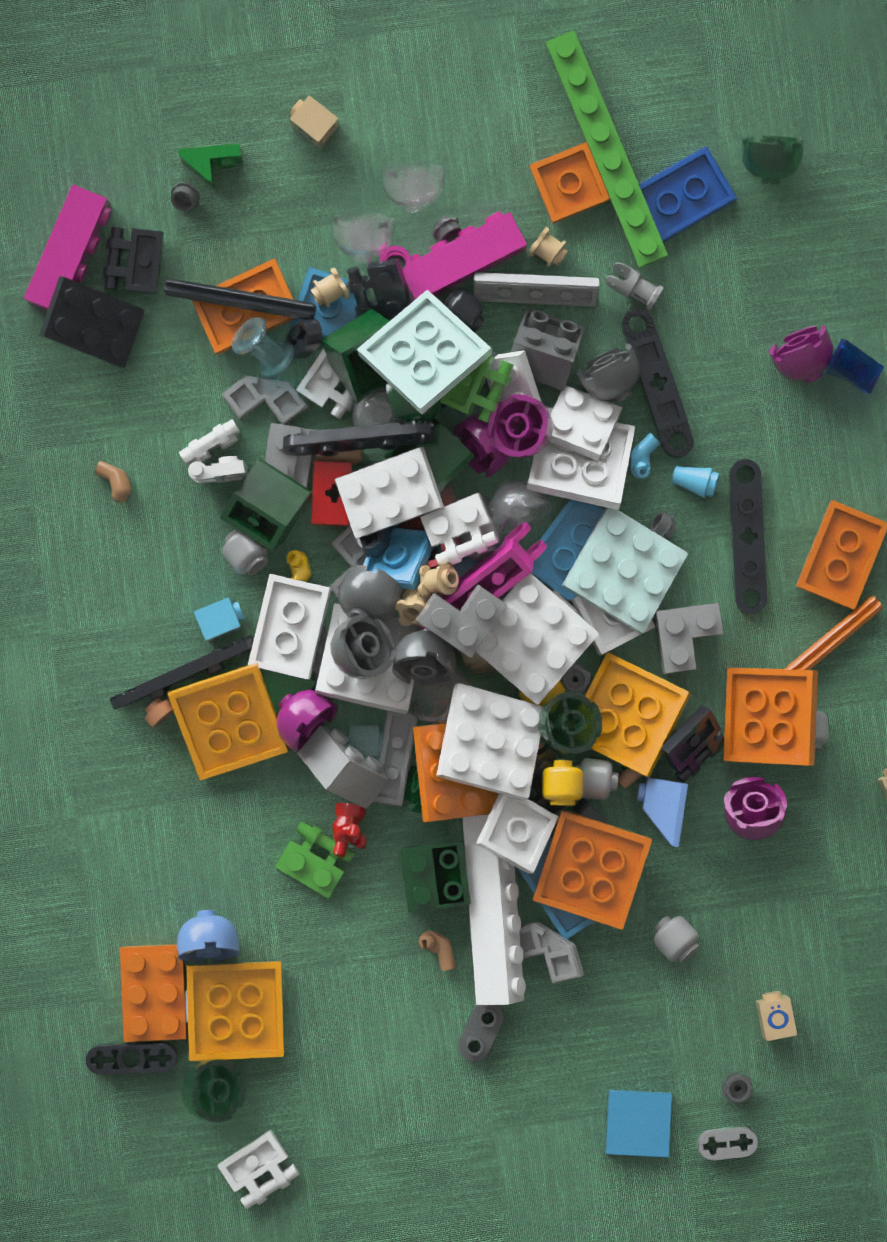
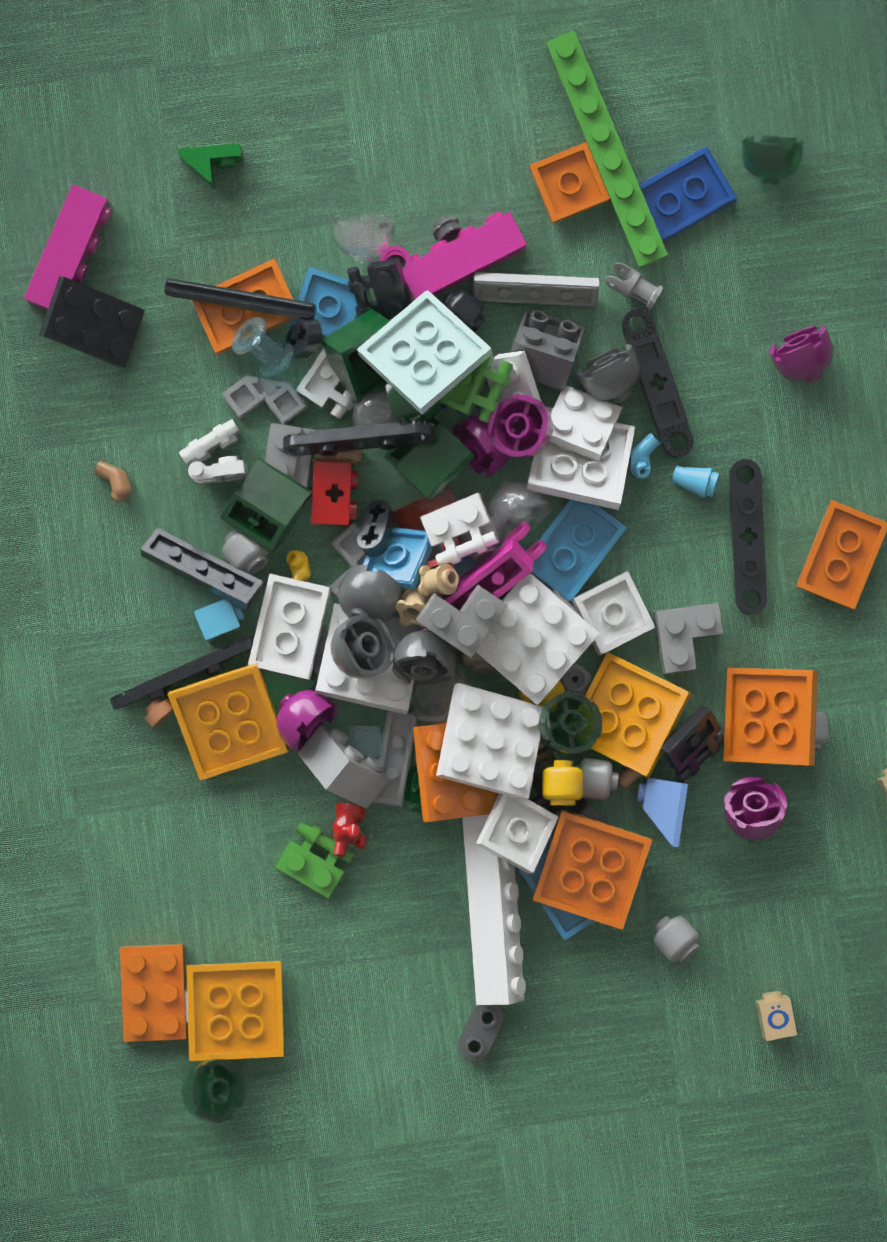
(108, 1051): black beam -> none
(143, 261): black plate -> none
(185, 196): dark grey plate -> none
(201, 568): none -> plate
(207, 938): medium blue cylinder -> none
(254, 1160): white plate -> none
(313, 121): tan brick -> none
(329, 289): tan brick -> none
(389, 492): white plate -> none
(413, 185): clear cylinder -> none
(435, 876): dark green slope -> none
(439, 945): medium nougat arm -> none
(549, 248): tan brick -> none
(559, 952): light grey tile -> none
(624, 569): light aqua plate -> none
(638, 1123): dark azure tile -> none
(663, 525): dark grey plate -> none
(725, 1135): light grey beam -> none
(745, 1091): dark grey plate -> none
(837, 635): orange axle -> none
(854, 366): clear blue slope -> none

